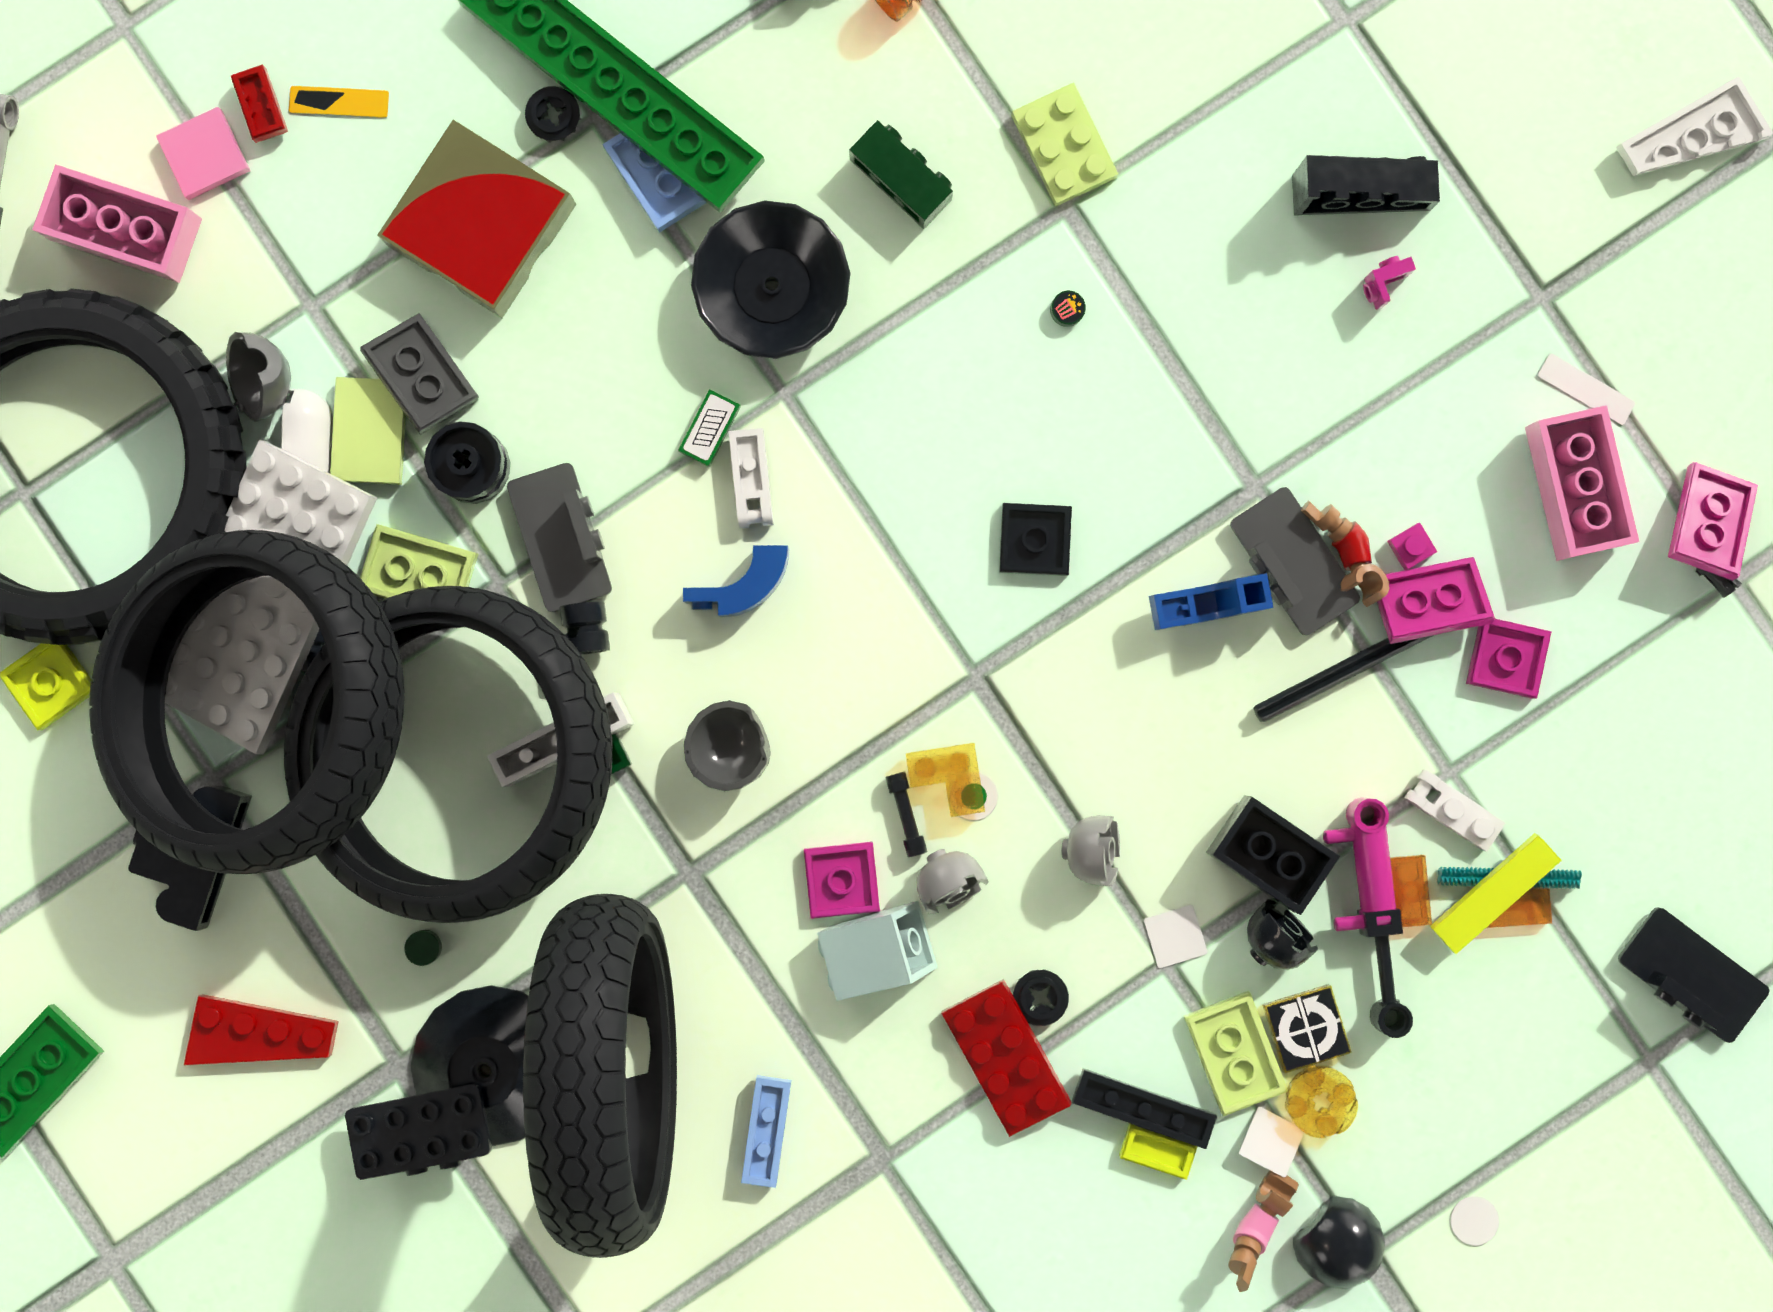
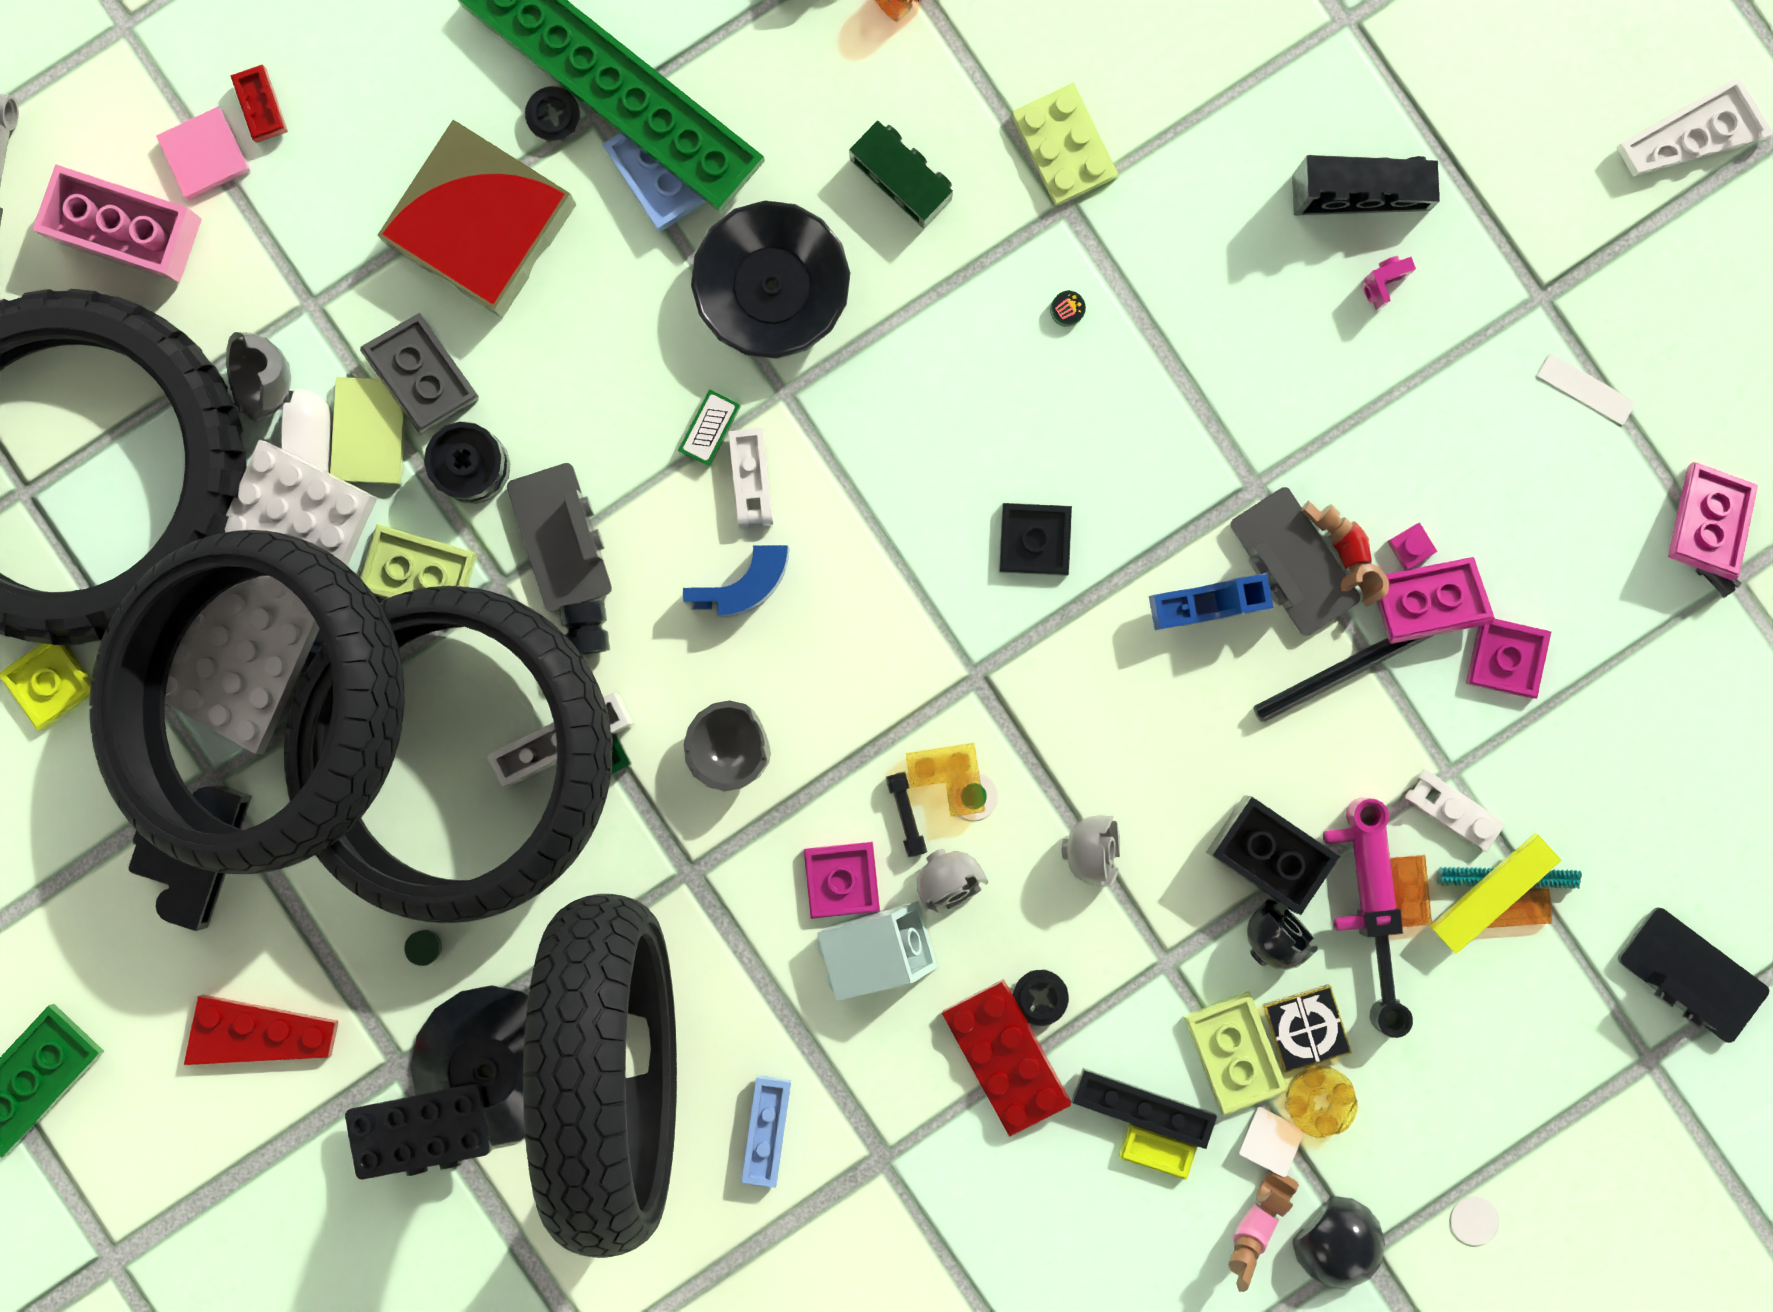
(338, 101): yellow sticker -> none
(1175, 936): white sticker -> none
(1581, 483): bright pink brick -> none

